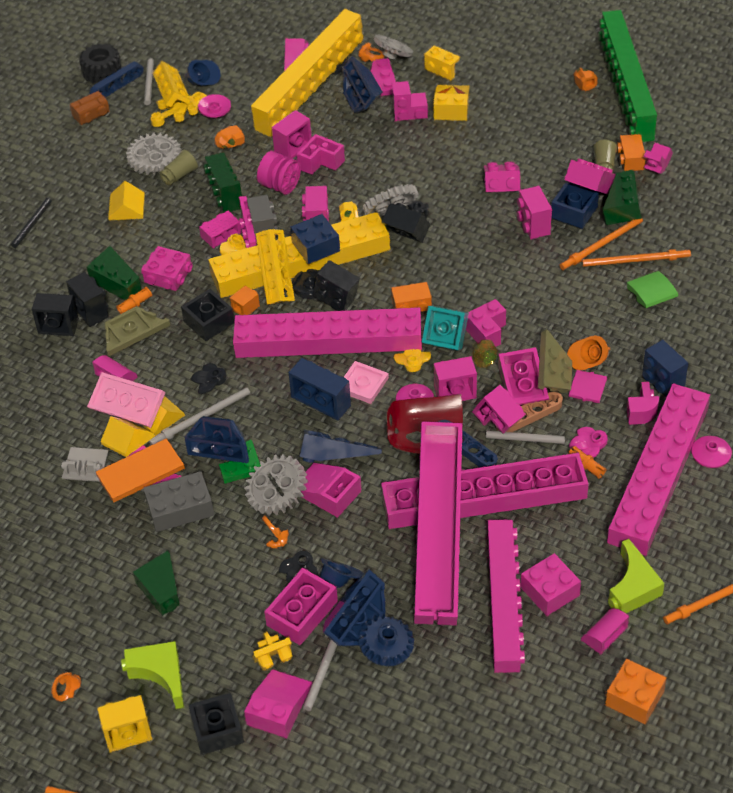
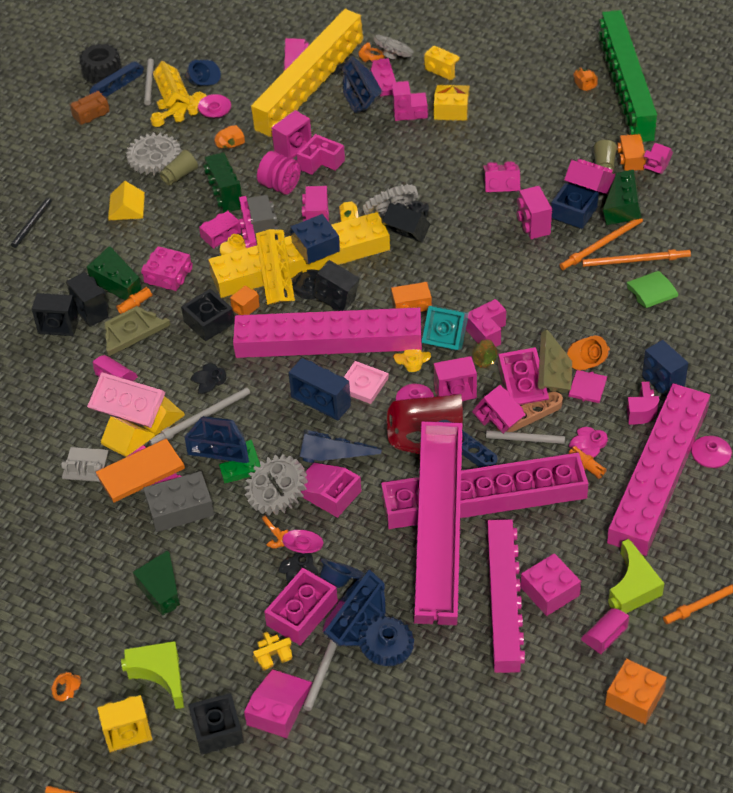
(302, 541): none -> dark pink dish

